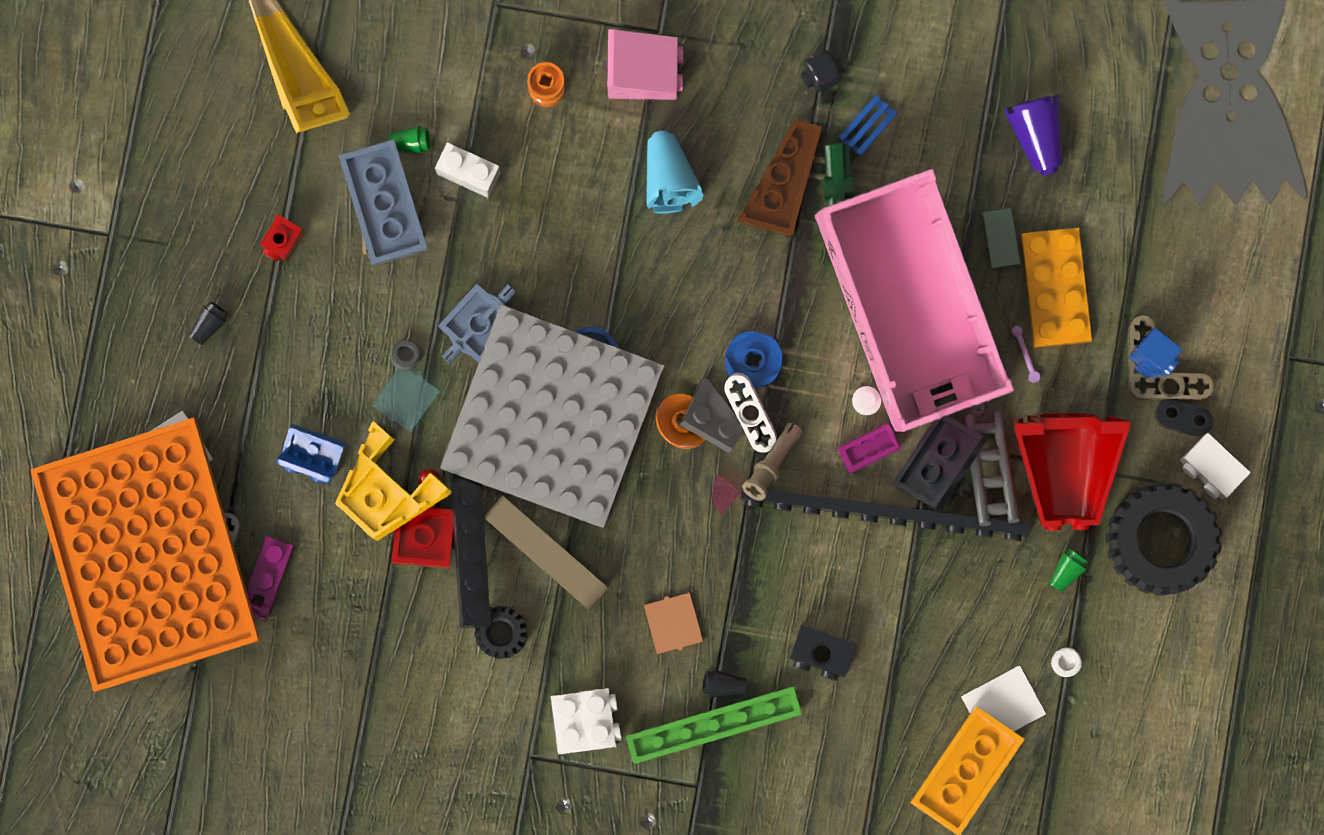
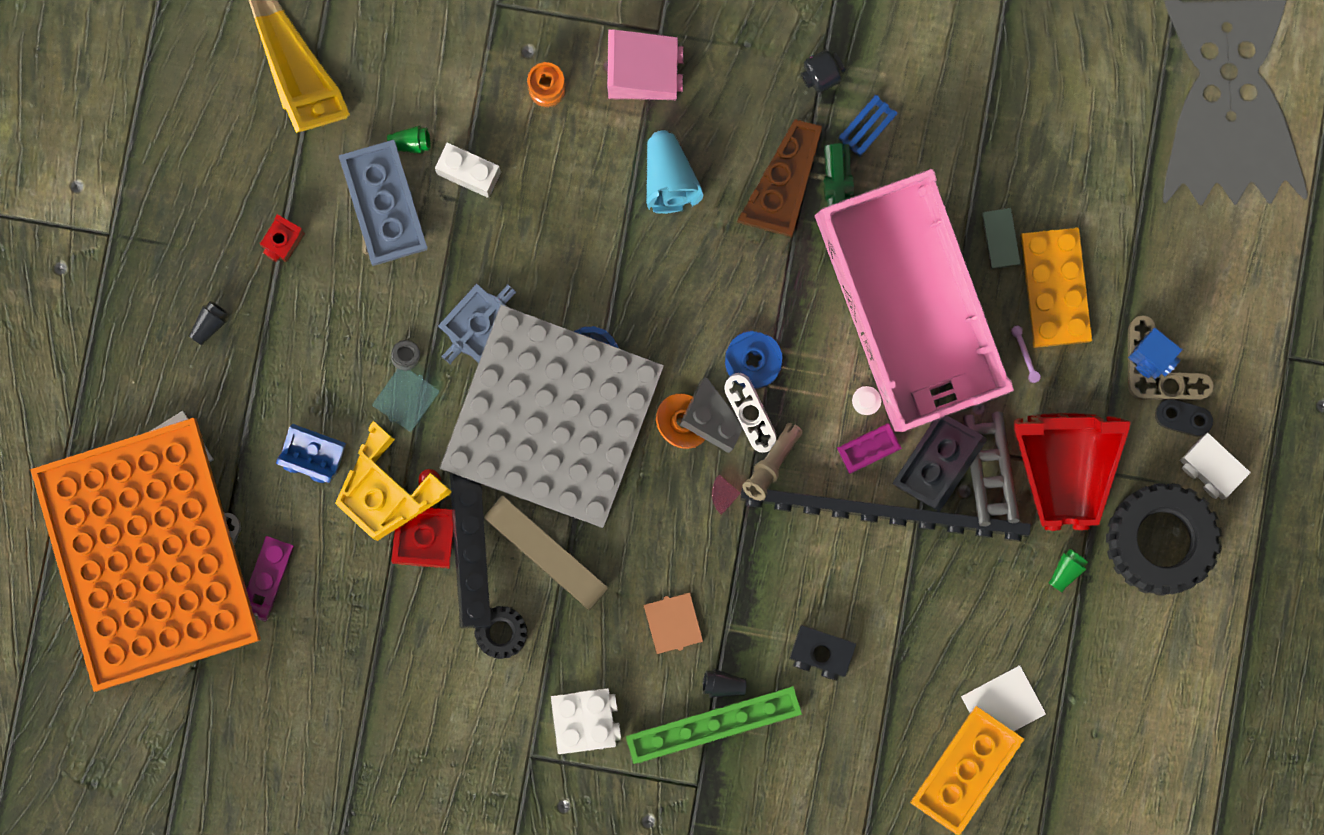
(1039, 132): dark purple cone -> none
(1066, 662): white tile -> none

